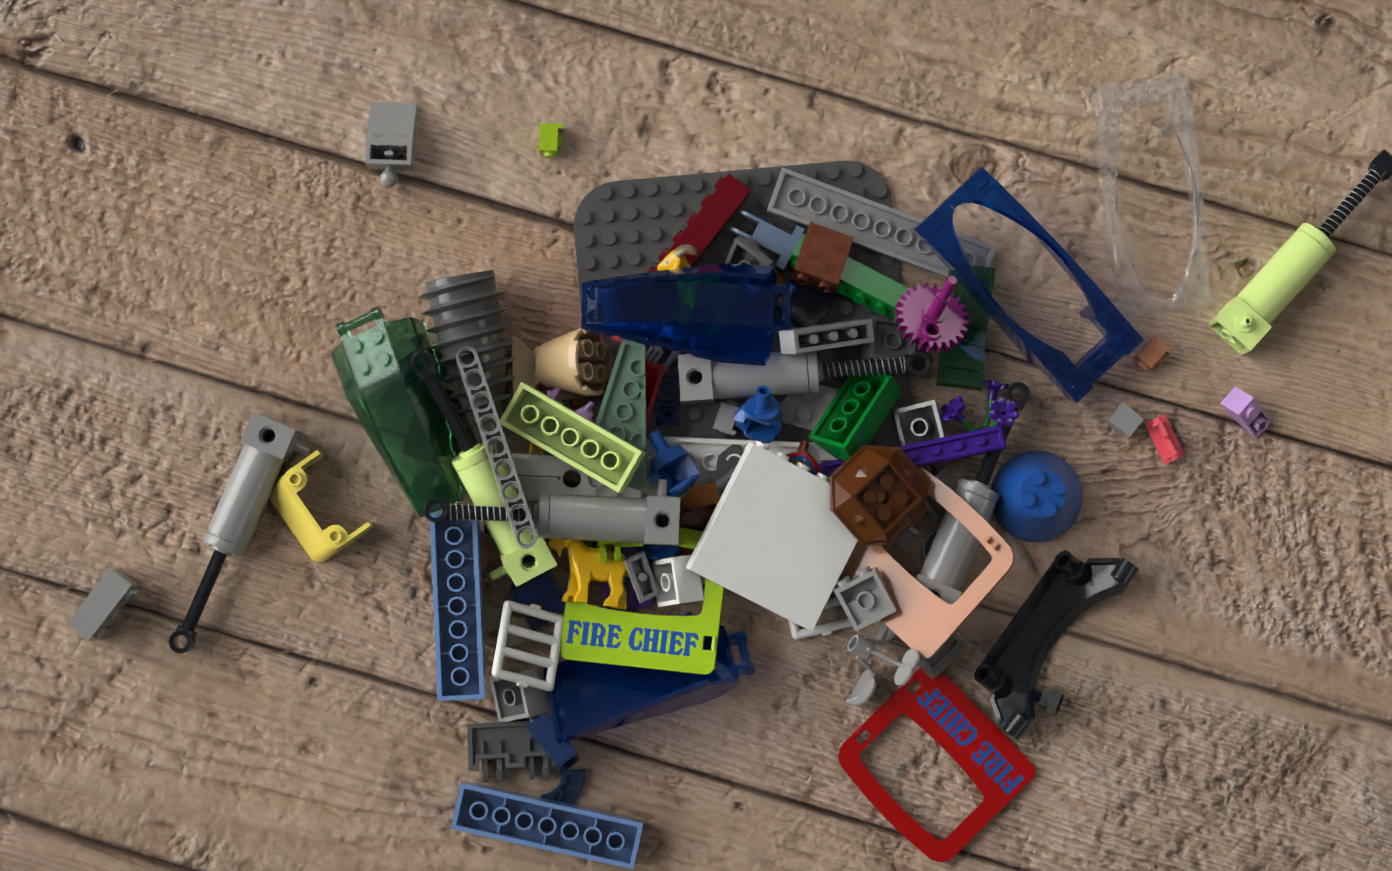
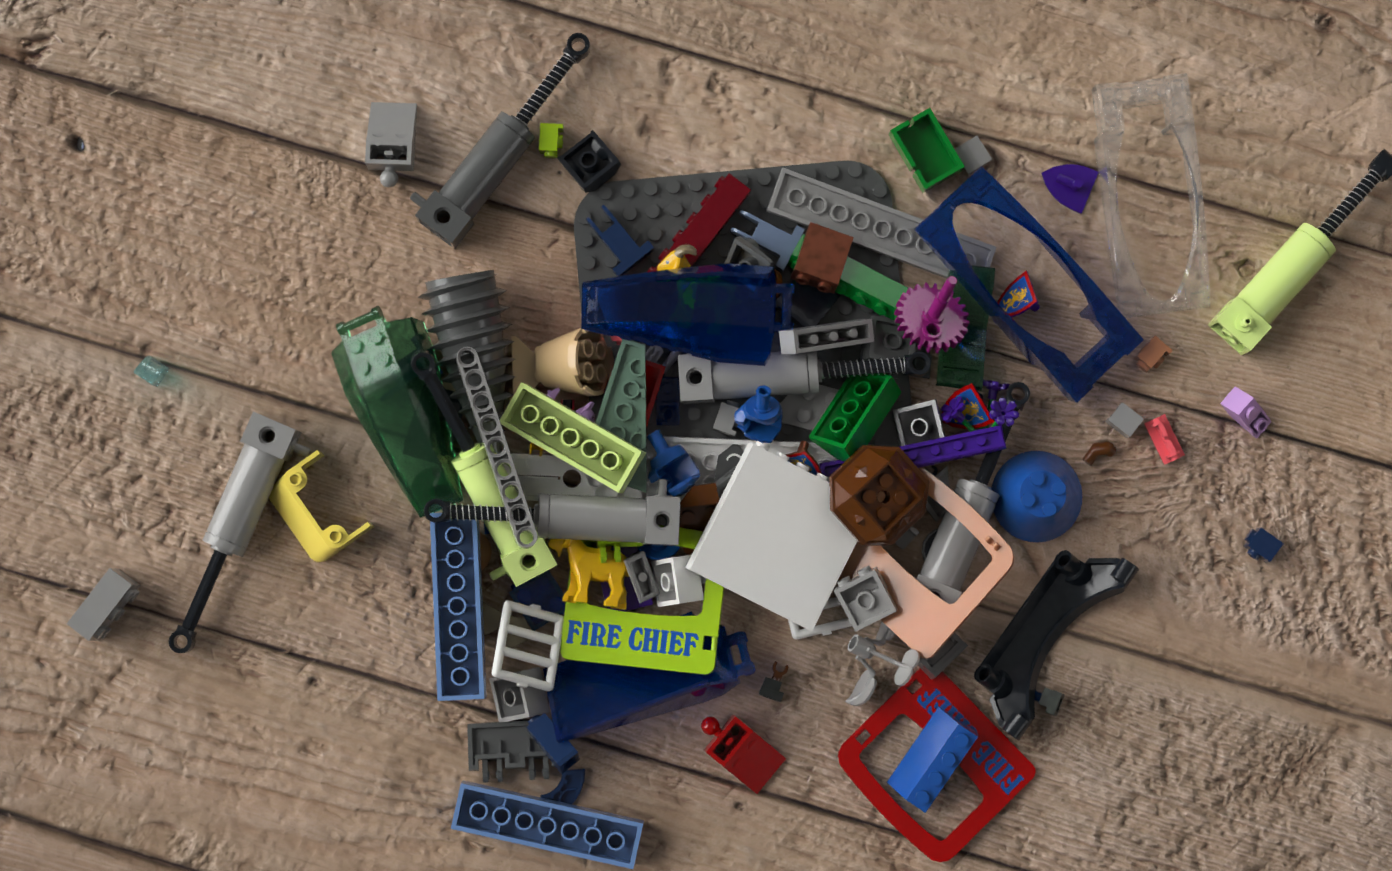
(151, 370): none -> clear light blue brick
(490, 159): none -> dark grey piece
(590, 162): none -> black slope
(621, 244): none -> dark blue piece
(744, 753): none -> red slope
(771, 687): none -> pearl dark grey piece
(926, 150): none -> green piece
(932, 759): none -> blue slope
(973, 154): none -> light grey piece
(976, 410): none -> shield
(1019, 296): none -> shield
(1070, 184): none -> dark purple shield
(1097, 449): none -> reddish brown arm
(1262, 545): none -> dark blue brick

